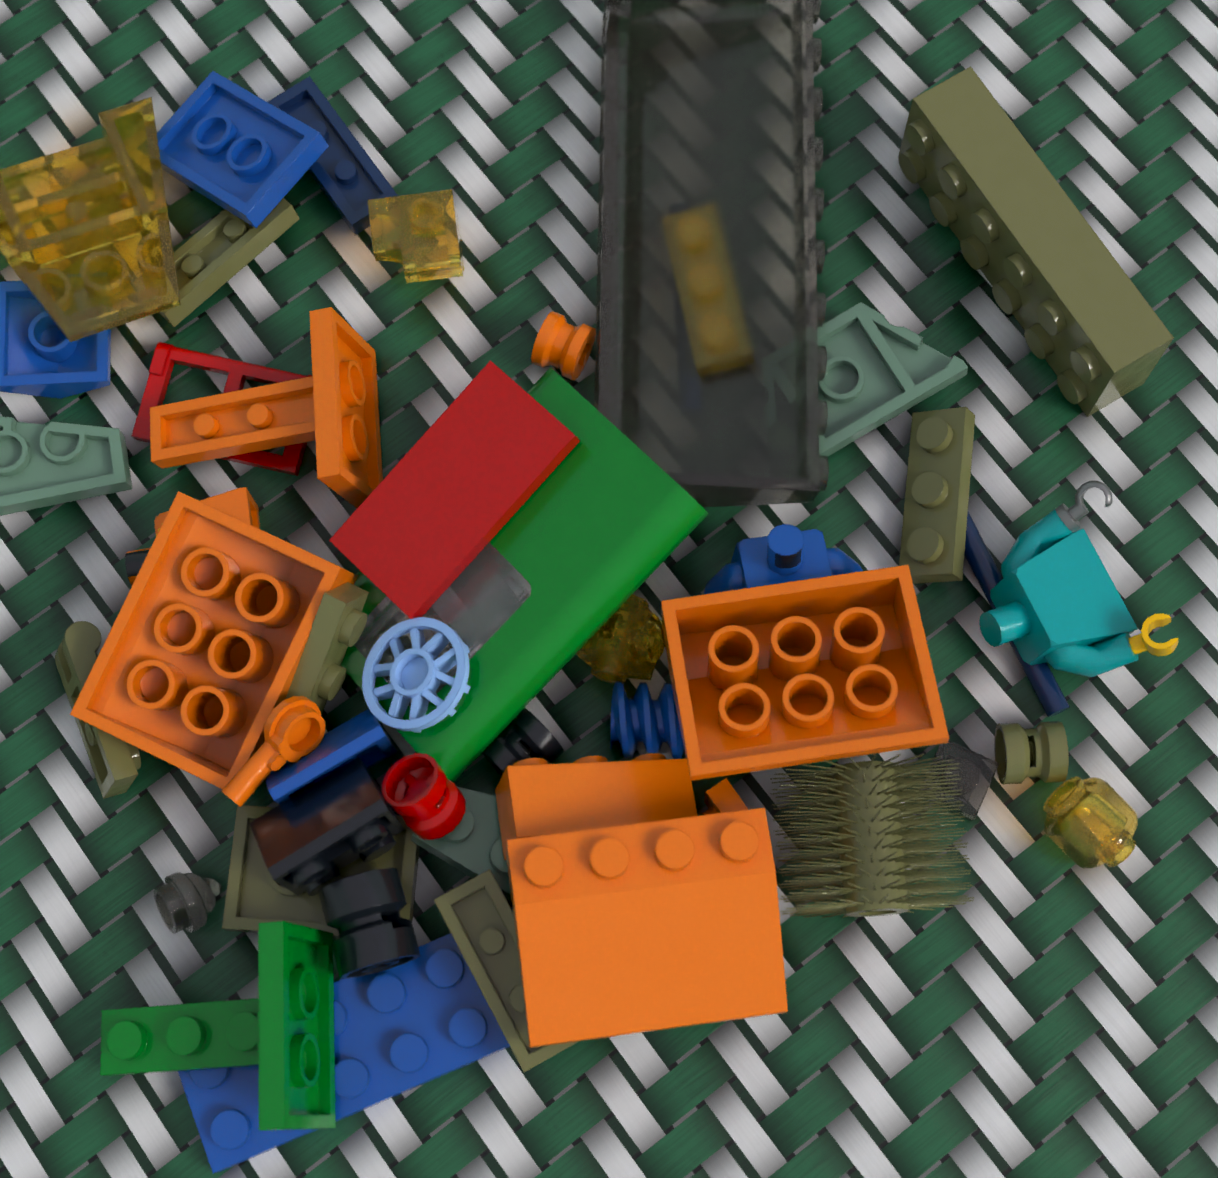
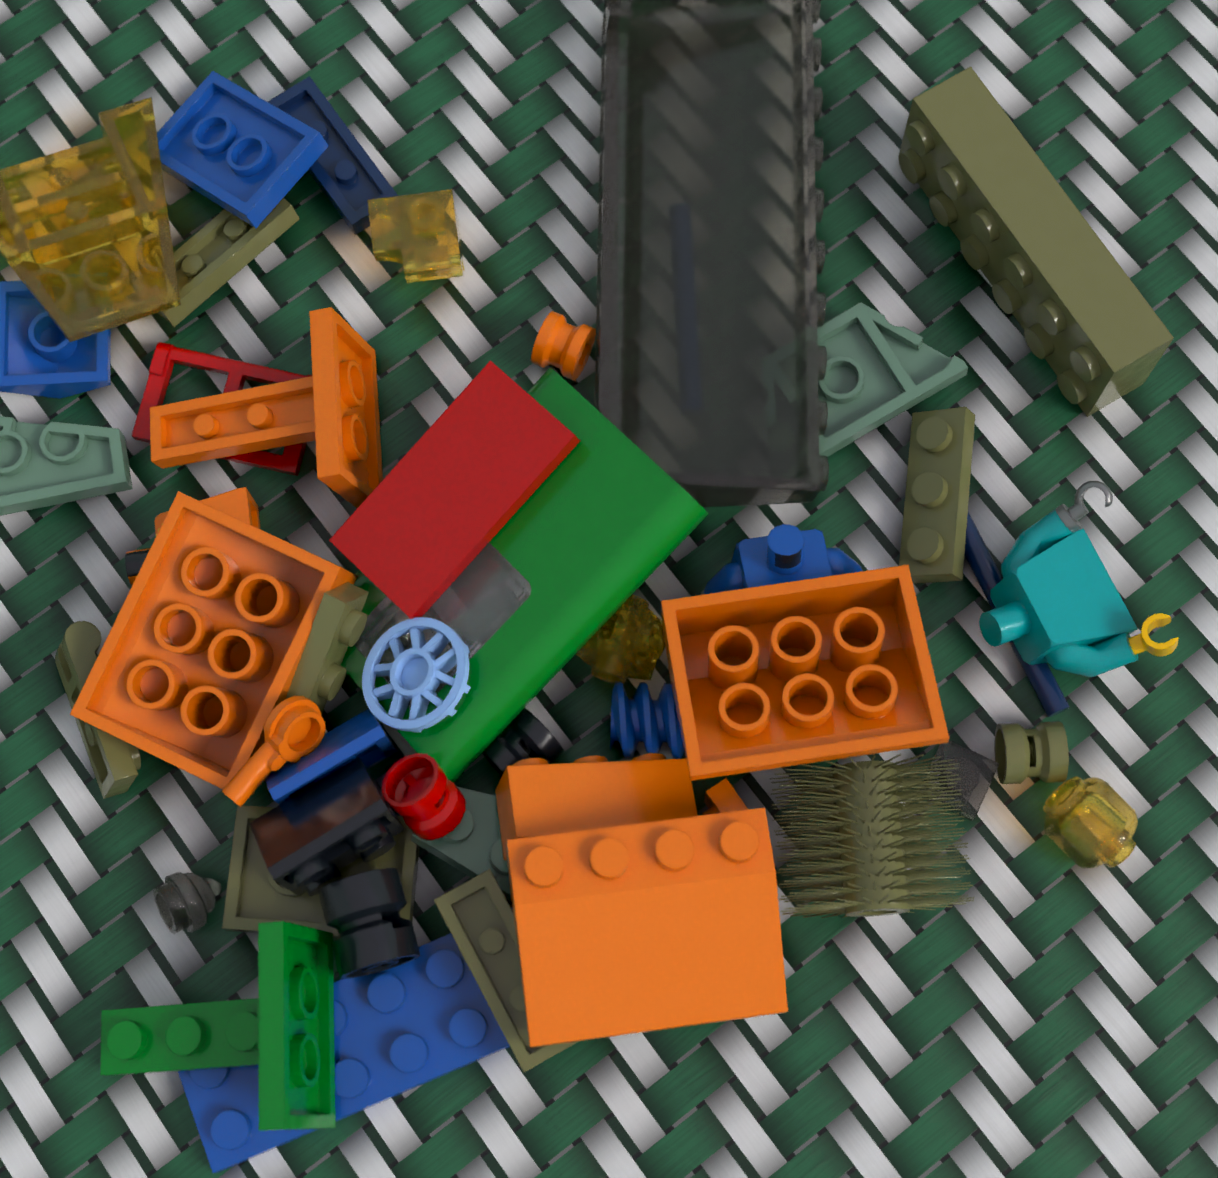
(707, 290): clear yellow plate -> none

